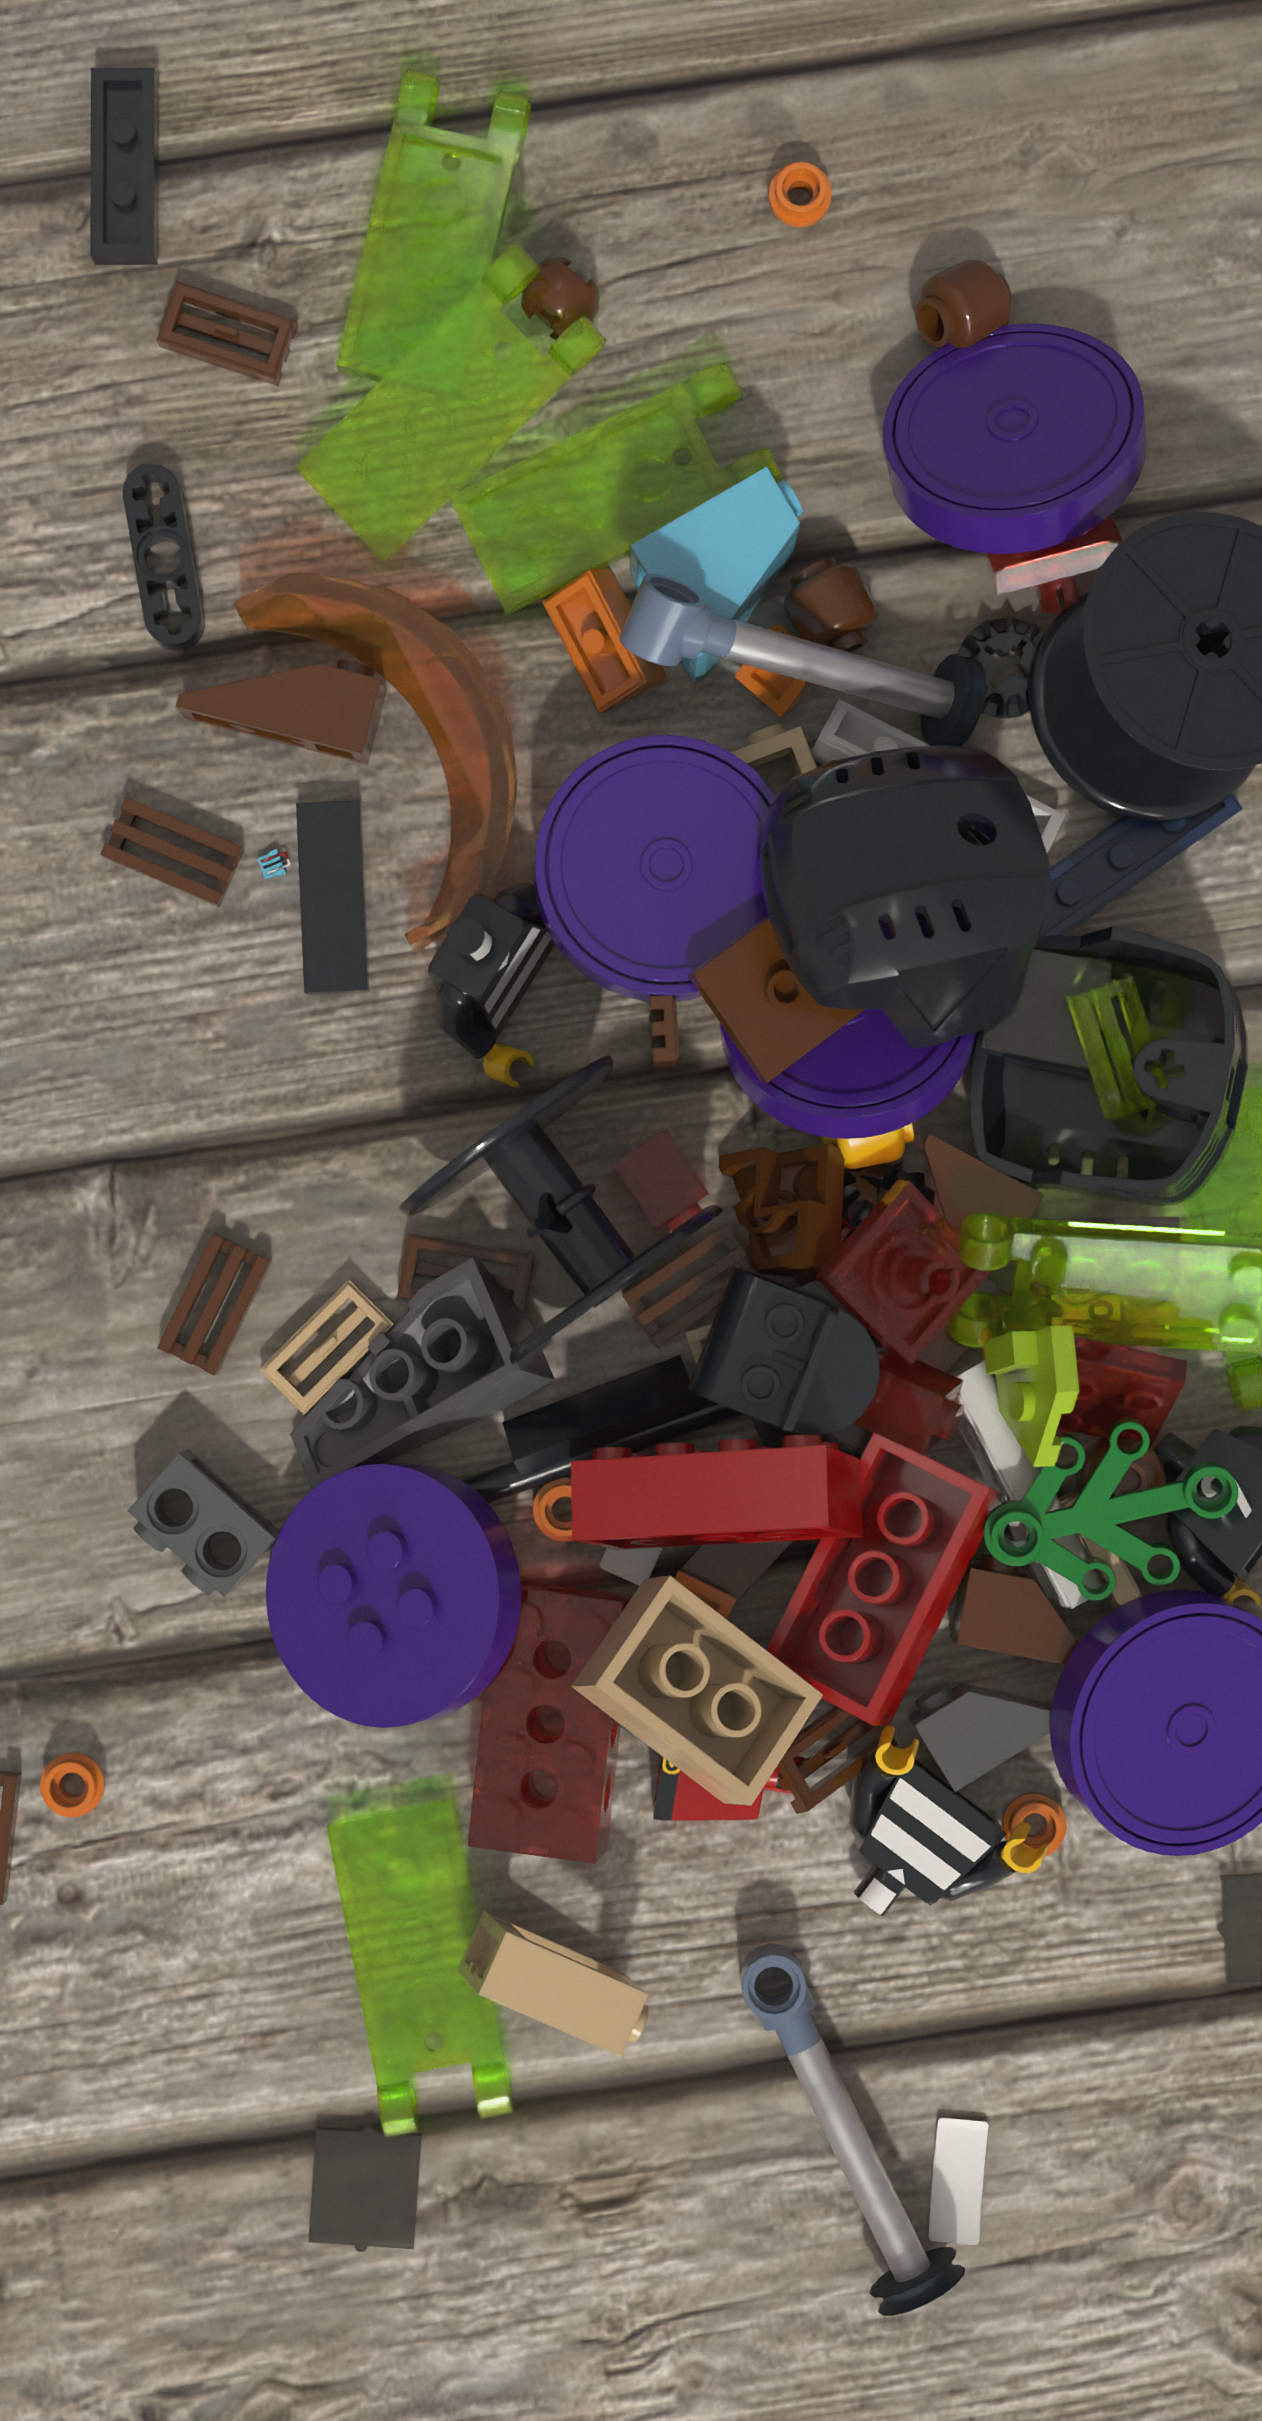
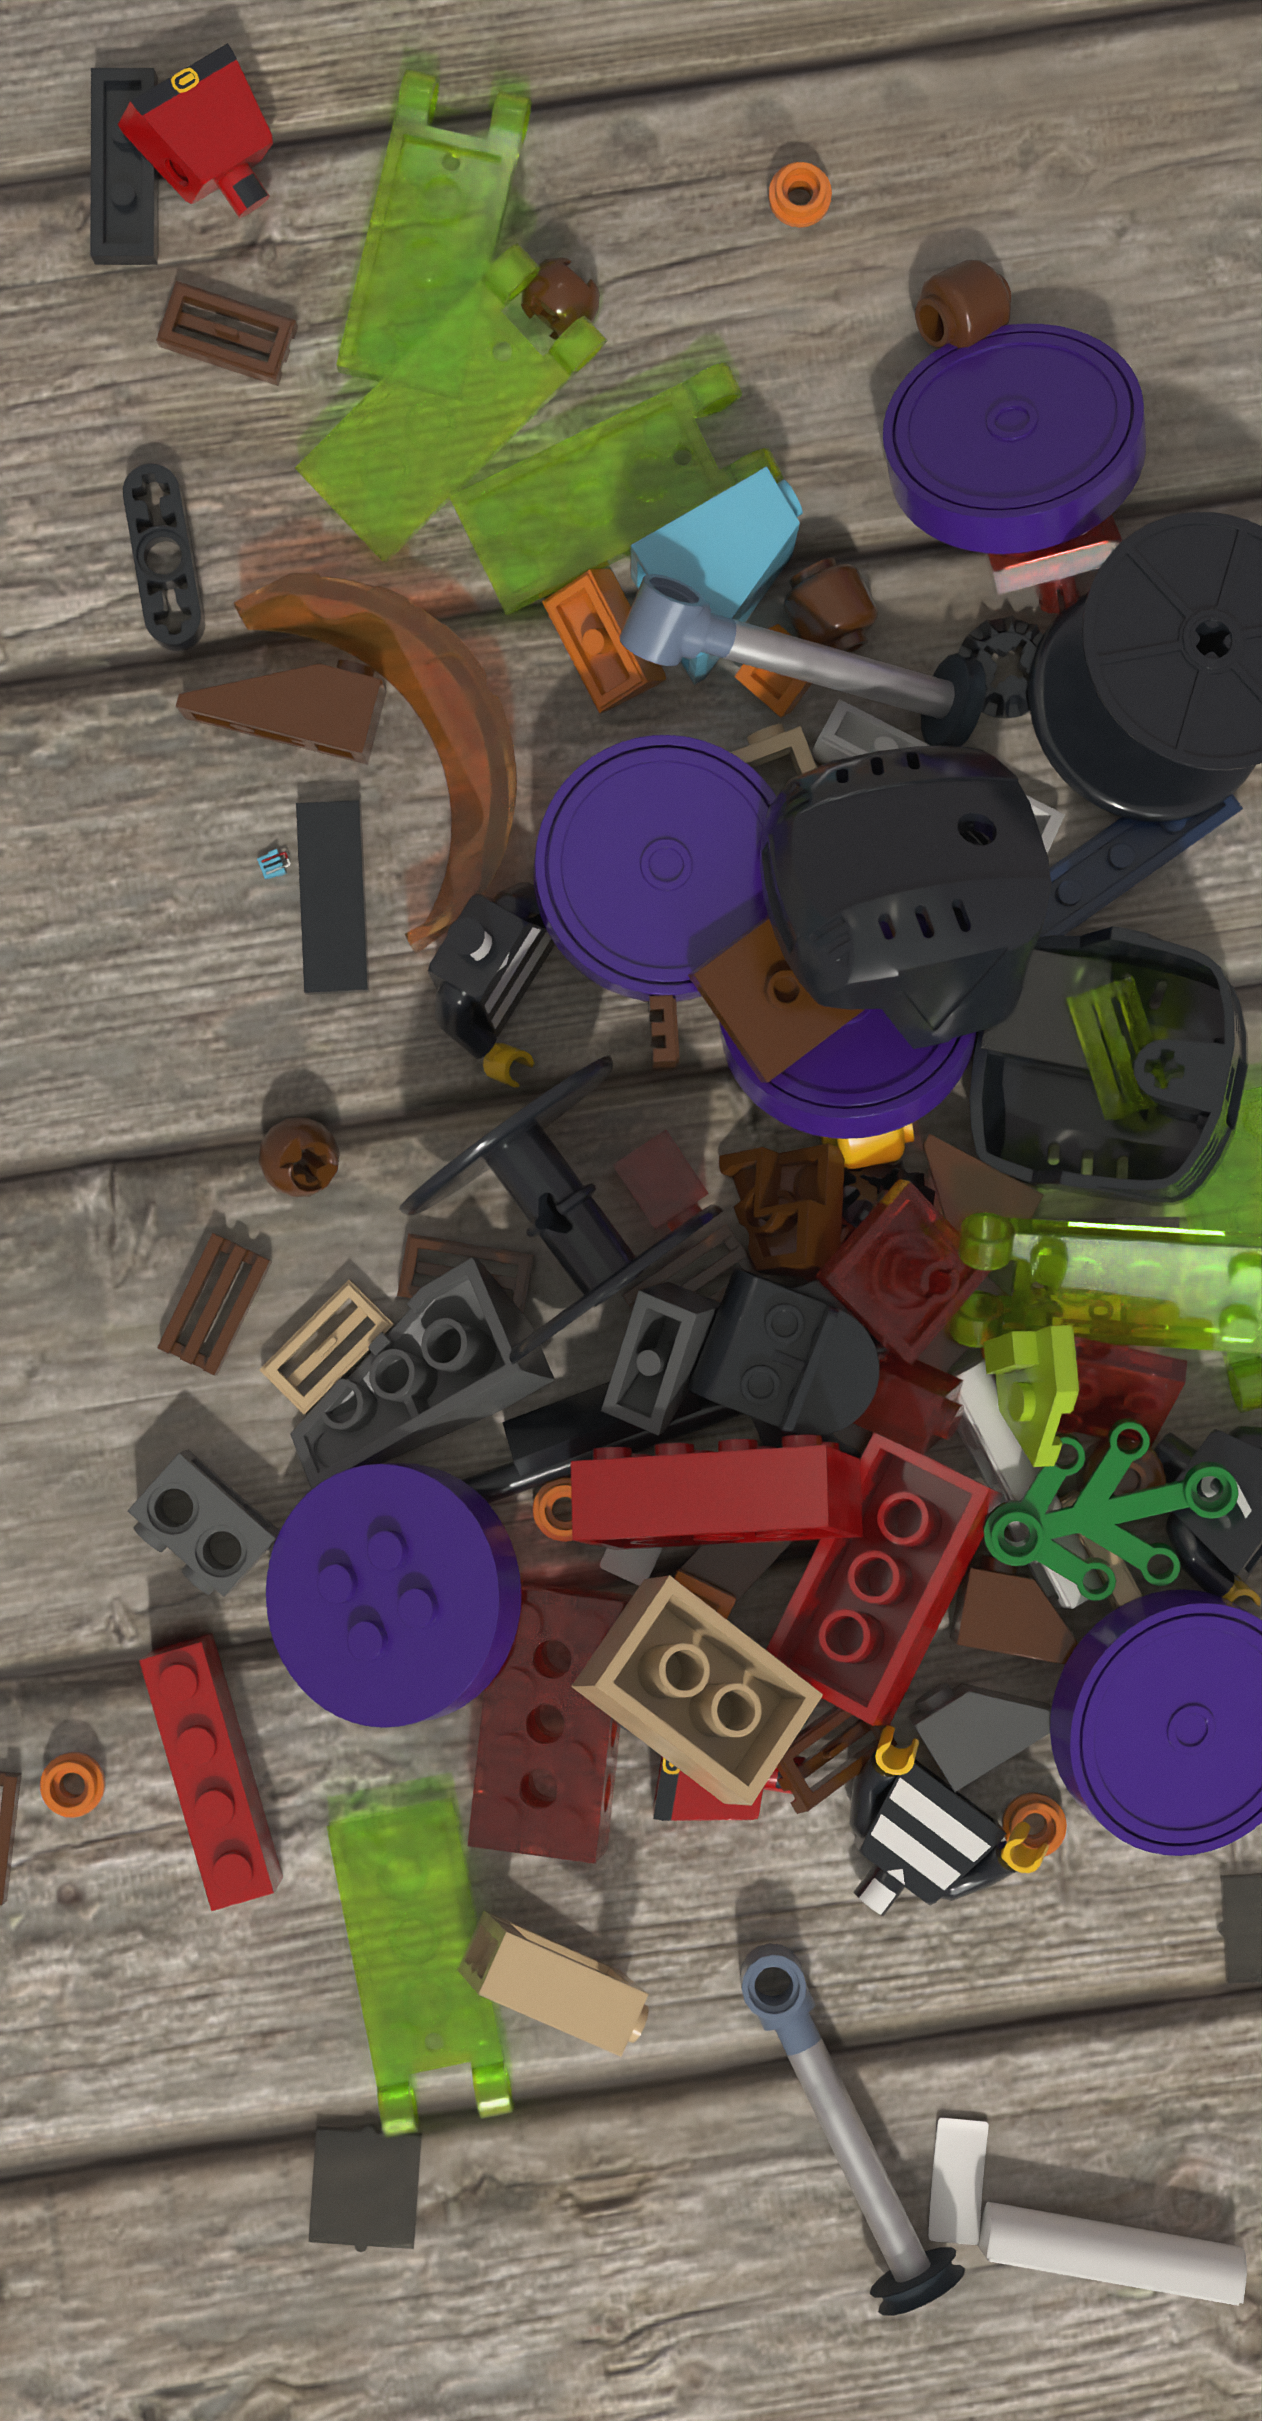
(123, 830): reddish brown tile -> none
(203, 132): none -> red torso
(211, 1772): none -> red brick
(284, 1147): none -> reddish brown piece
(659, 1355): none -> dark grey slope
(1113, 2253): none -> white brick

